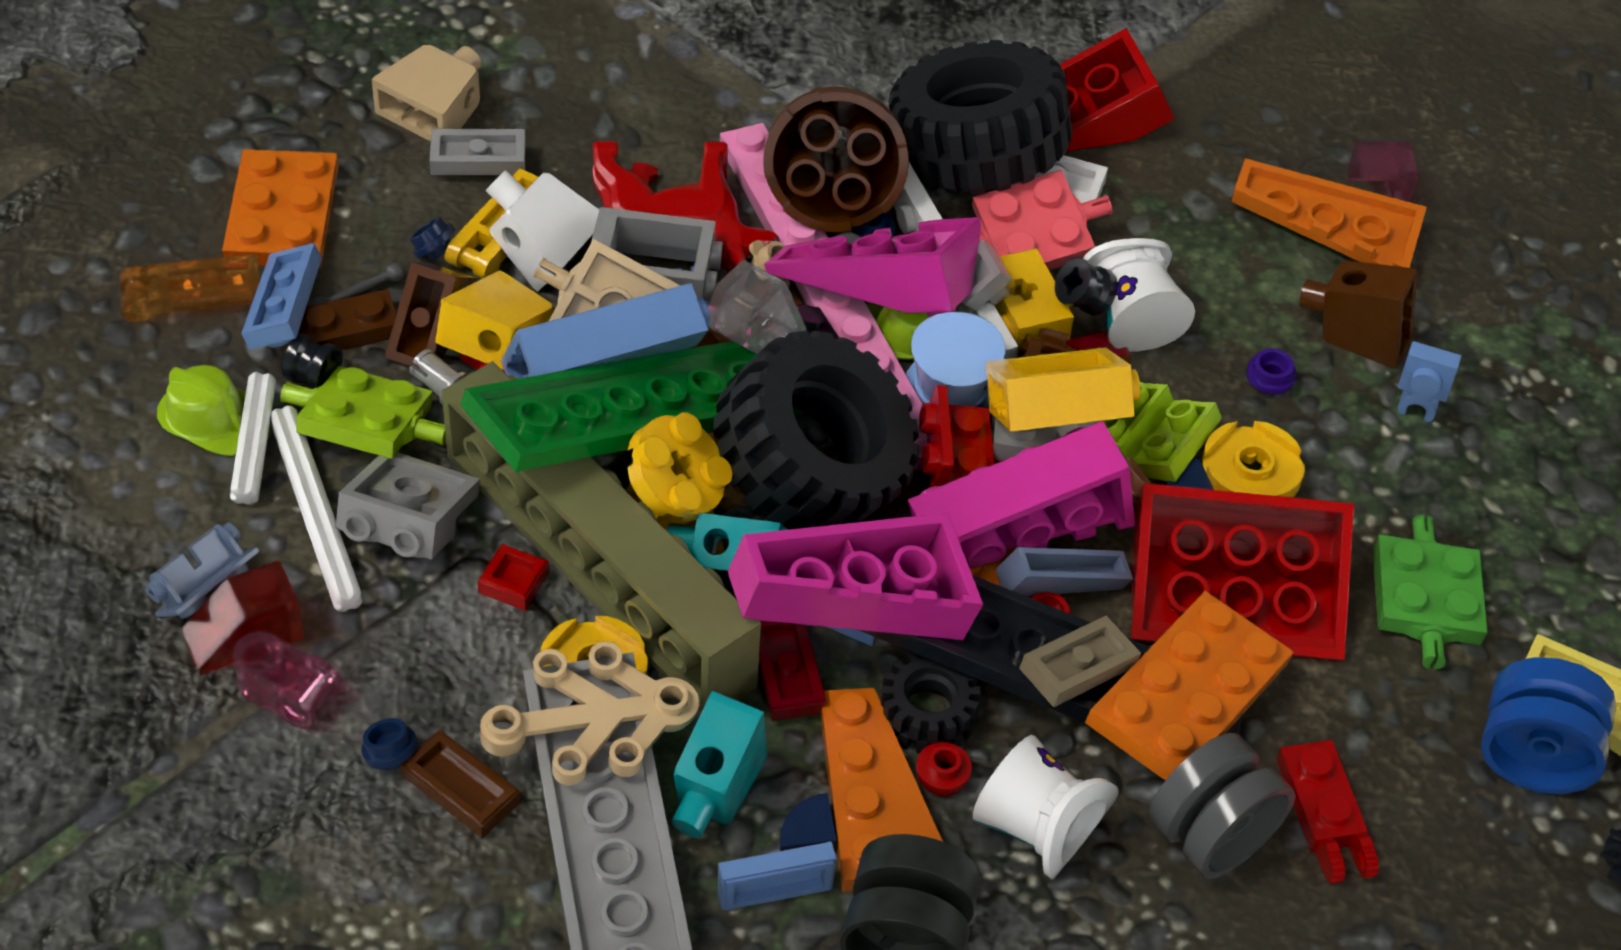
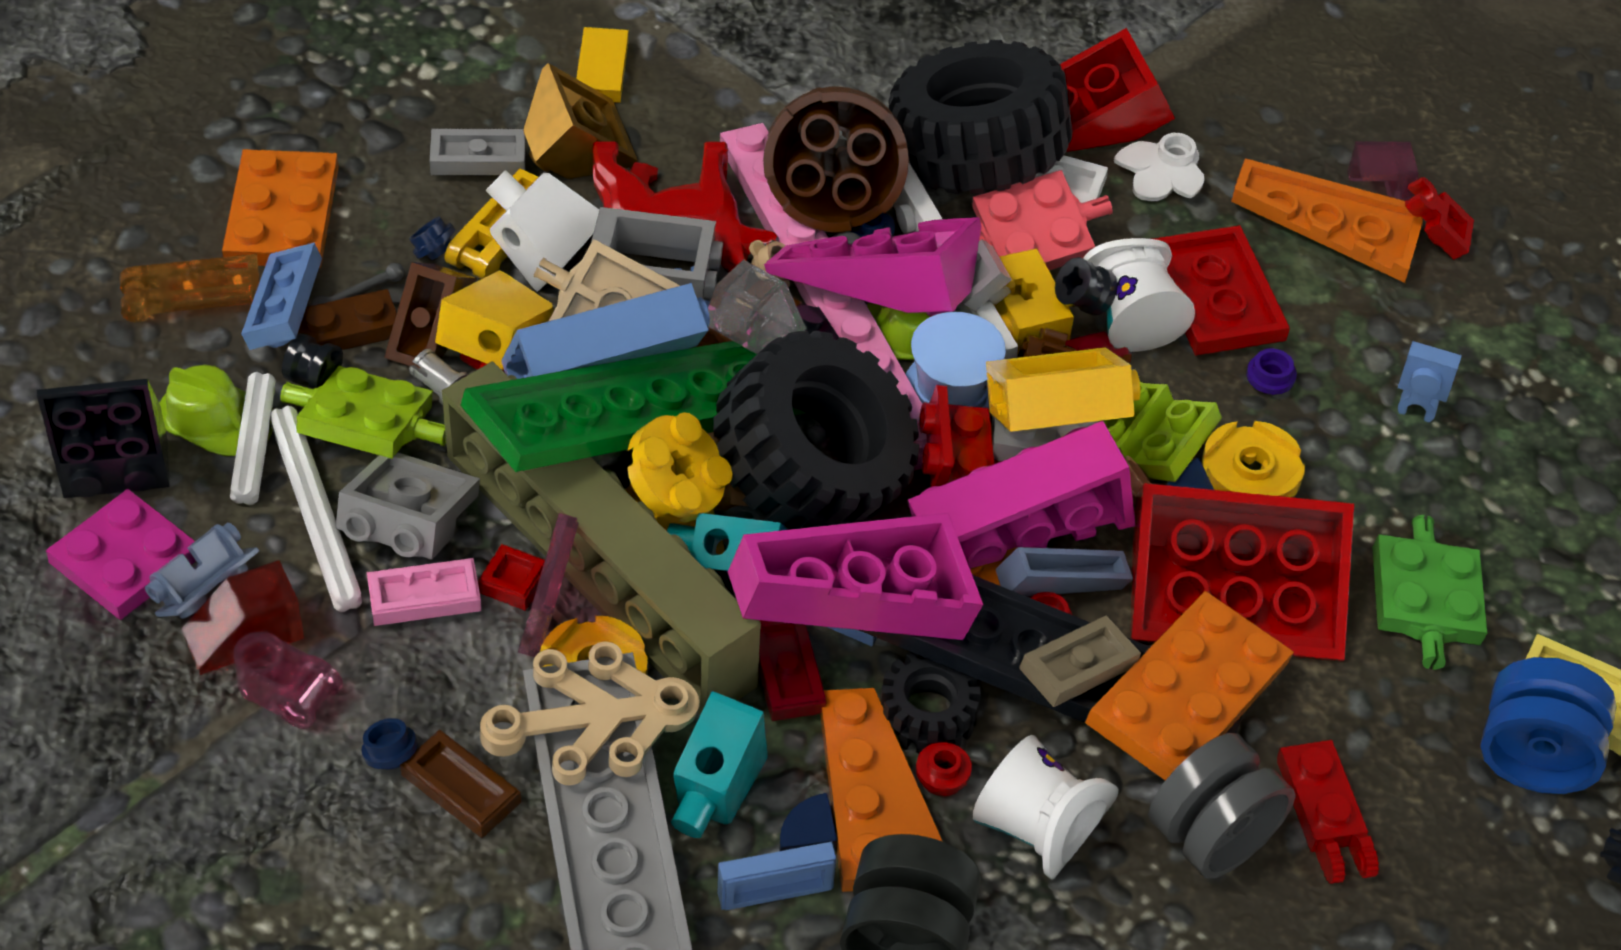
(106, 437): none -> black slope
(118, 552): none -> dark pink plate
(424, 591): none -> bright pink plate
(429, 90): tan torso -> none
(548, 585): none -> clear pink tile
(567, 121): none -> pearl gold slope
(603, 60): none -> yellow tile
(1163, 167): none -> white plate
(1227, 291): none -> red plate
(1366, 309): reddish brown torso -> none
(1445, 220): none -> red plate

